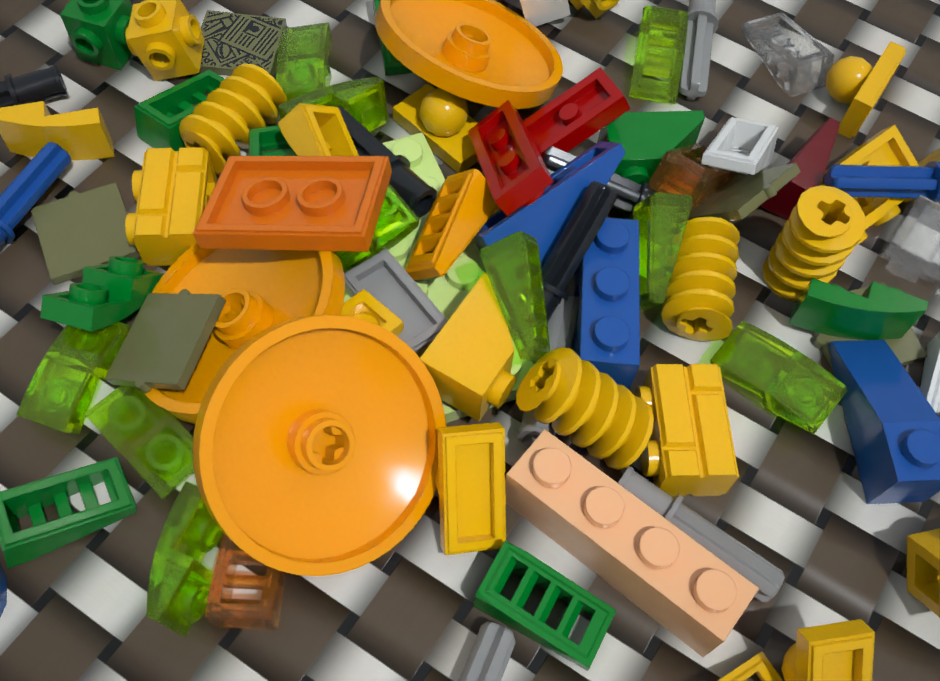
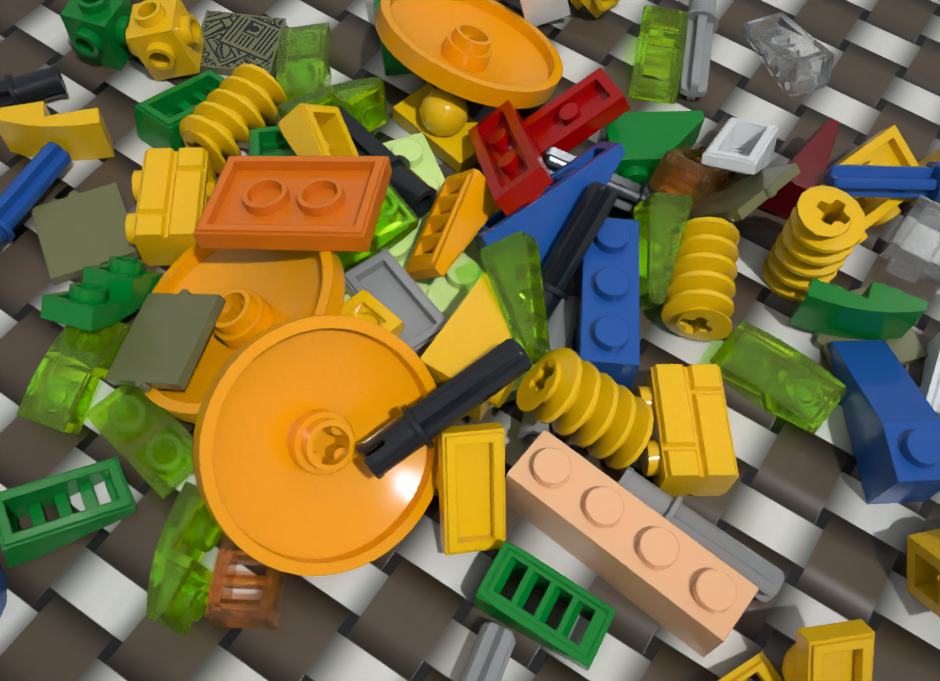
(443, 407): none -> black axle
(858, 83): yellow tile -> none

